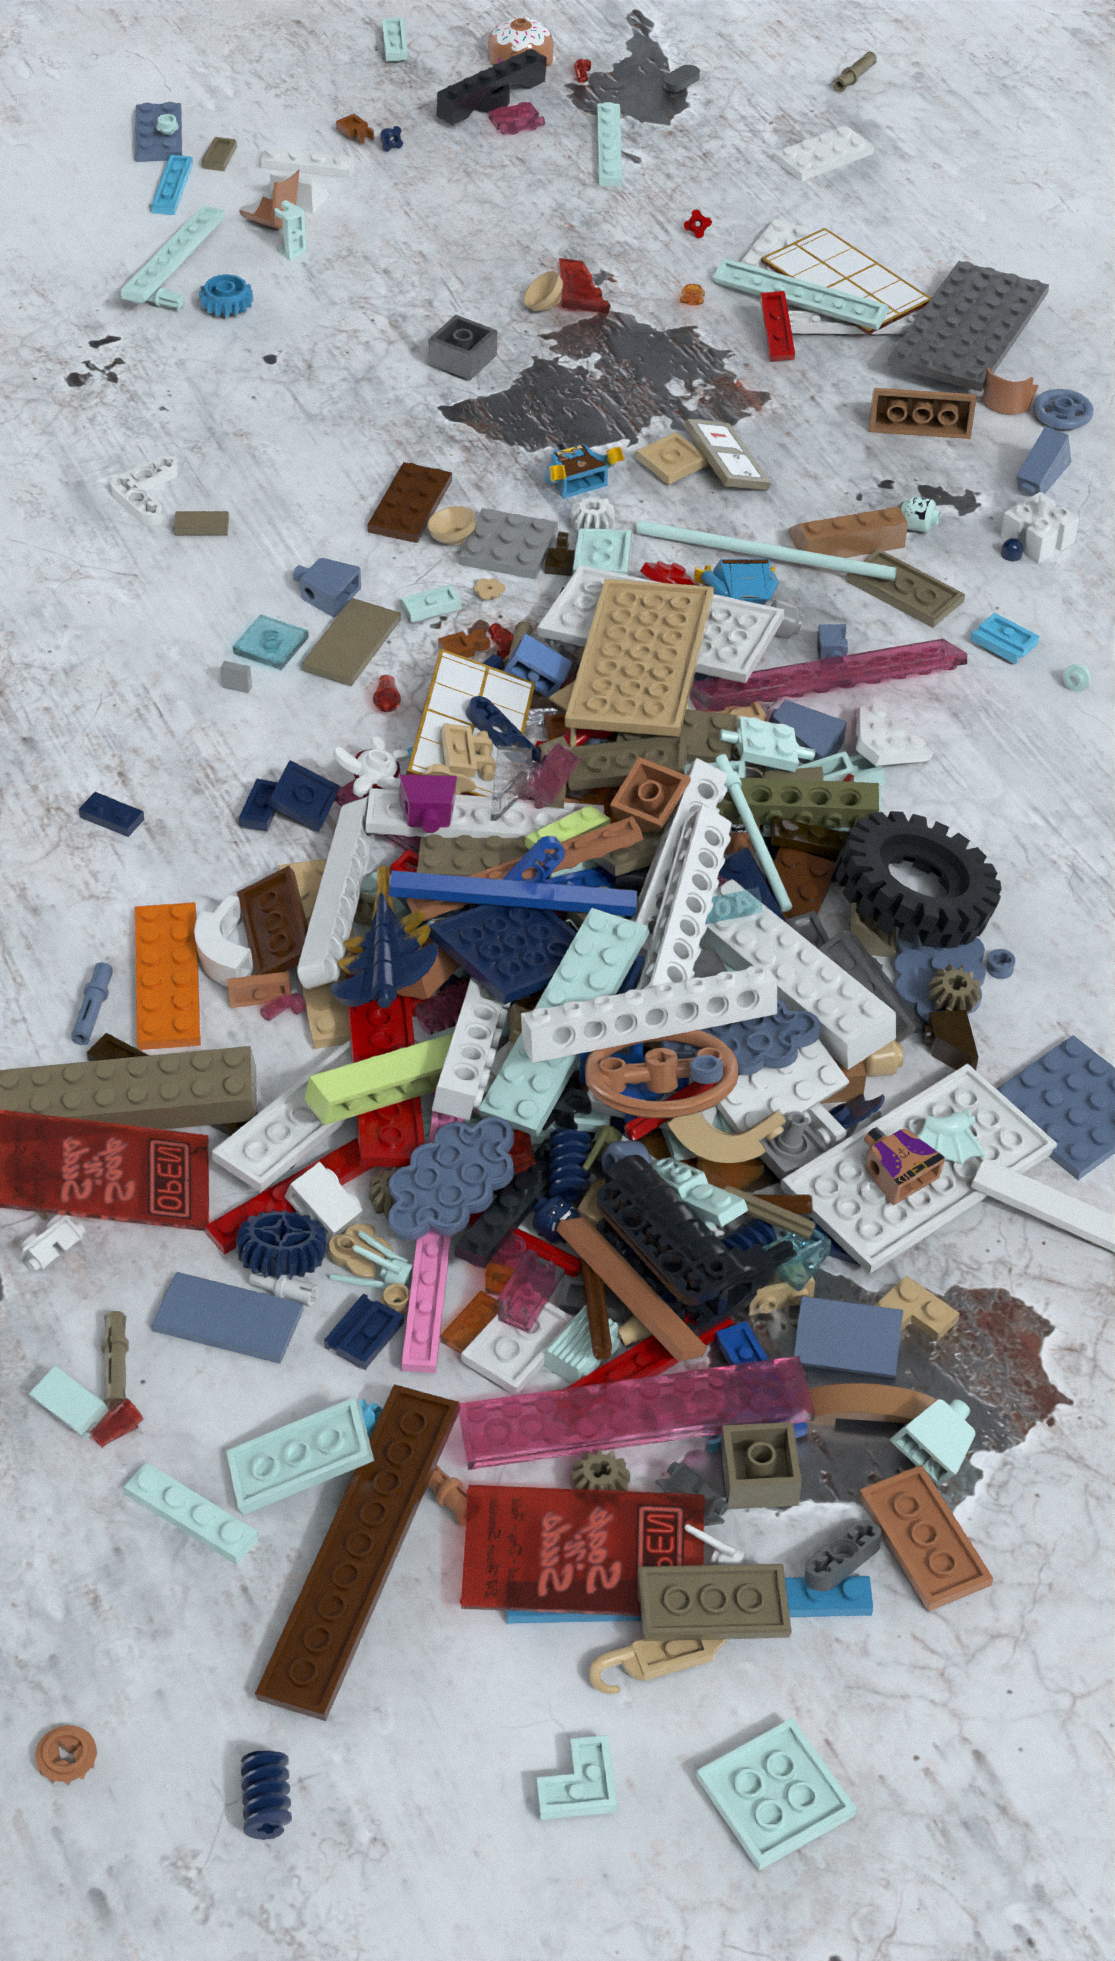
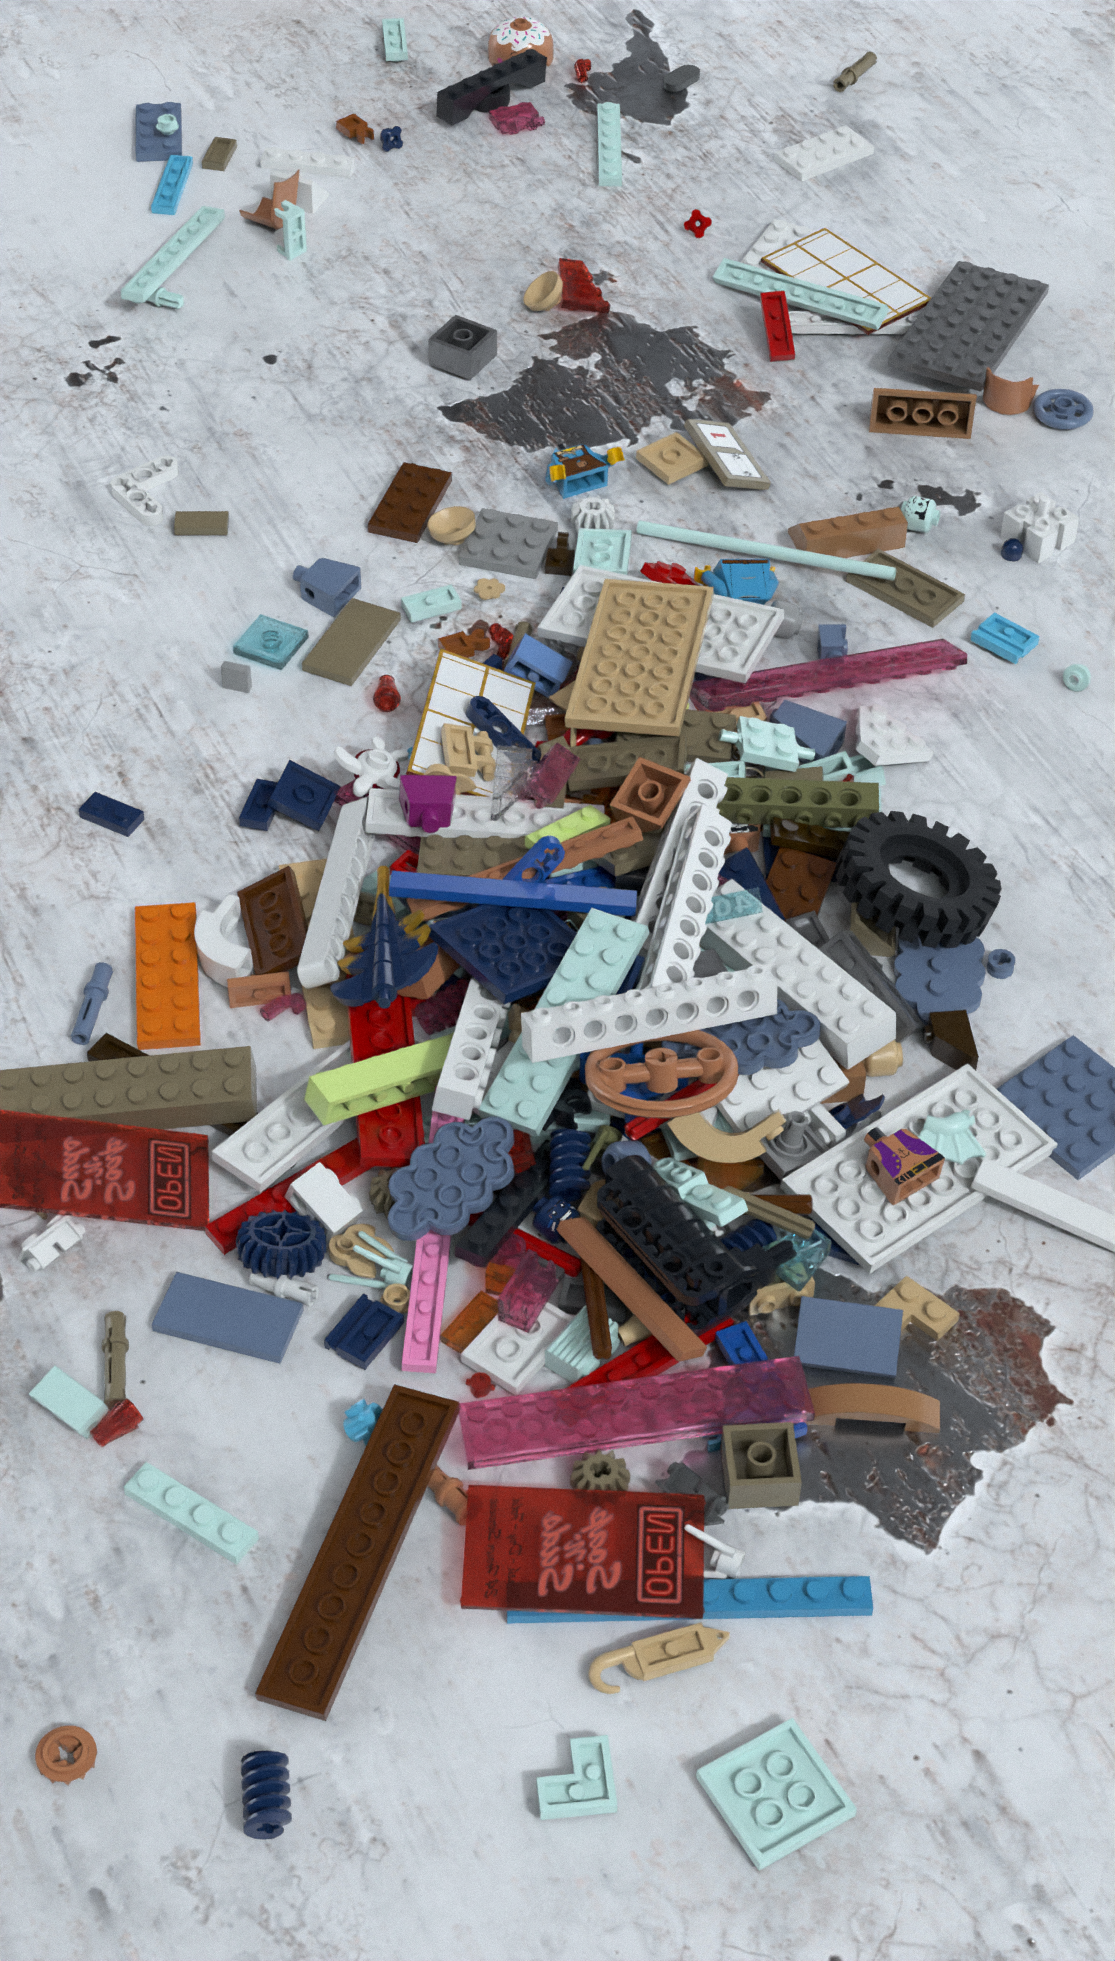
(226, 295): dark azure gear -> none
(299, 1456): light aqua plate -> none
(480, 1384): none -> clear red piece
(692, 294): clear orange plate -> none
(706, 1069): sand blue tile -> none
(713, 1602): dark tan tile -> none
(733, 784): light aqua bar -> none
(839, 1568): dark grey beam -> none
(925, 1538): nougat plate -> none
(937, 1439): light aqua torso -> none
(954, 989): dark tan gear -> none
(1045, 462): sand blue slope -> none

